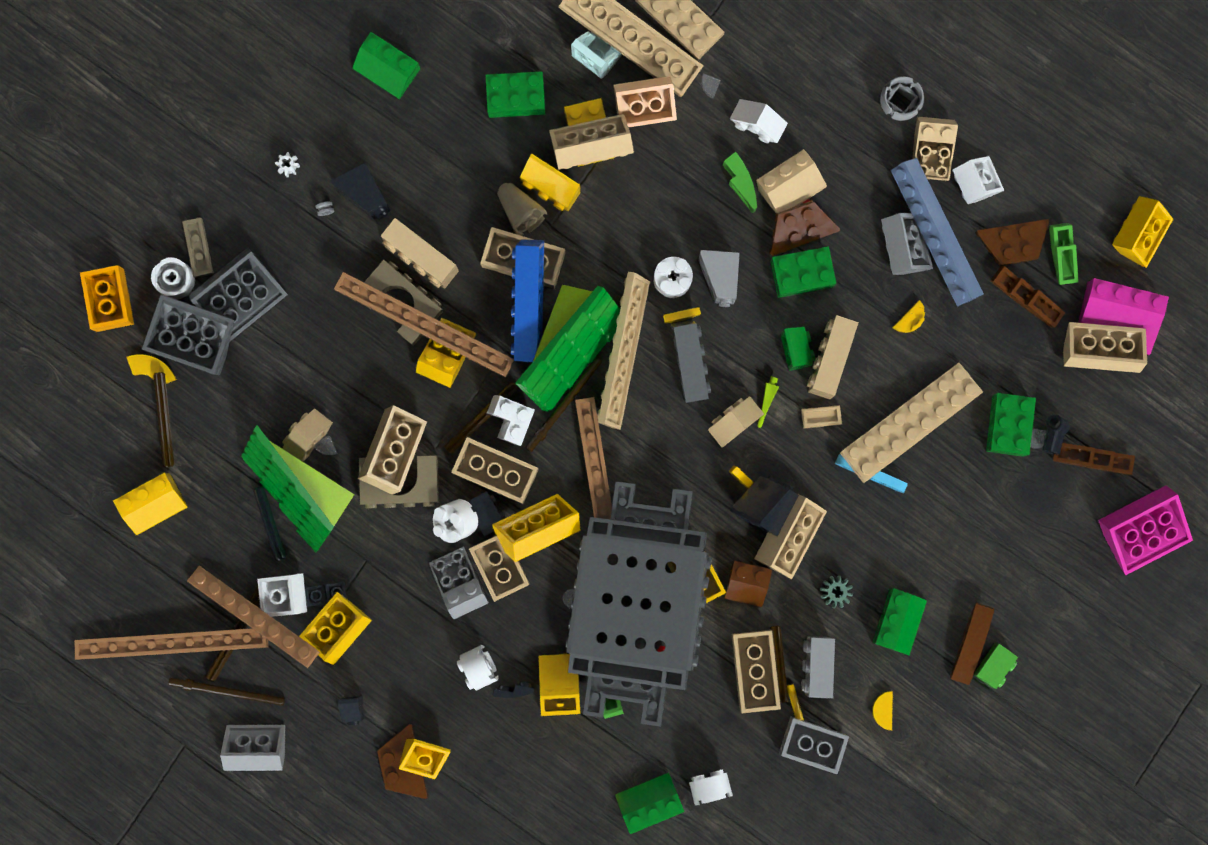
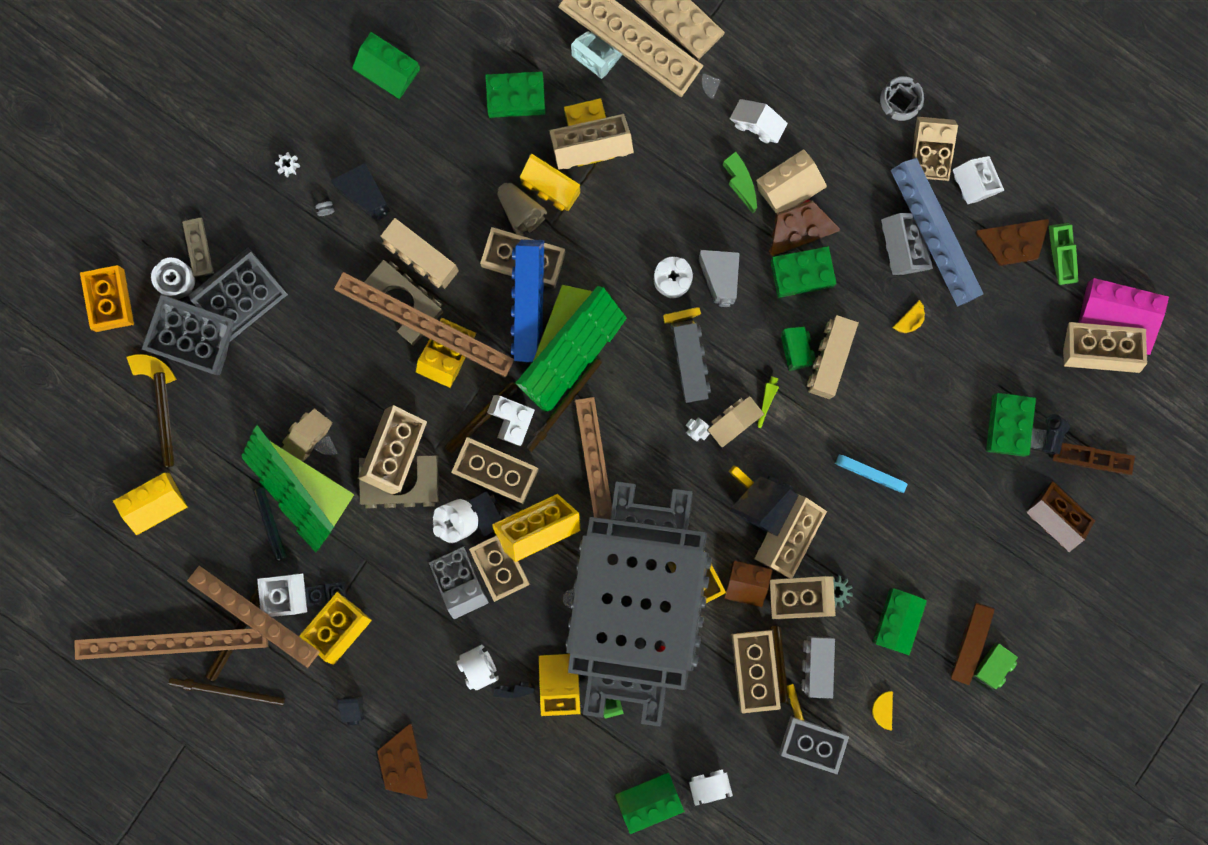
(253, 748): light grey slope -> none
(423, 758): yellow slope -> none
(623, 351): tan plate -> none
(646, 101): light nougat brick -> none
(697, 429): none -> white gear
(802, 597): none -> tan brick
(821, 416): tan tile -> none
(911, 422): tan plate -> none
(1028, 297): reddish brown slope -> none
(1061, 517): none -> reddish brown slope
(1143, 231): yellow slope -> none
(1146, 529): dark pink slope -> none

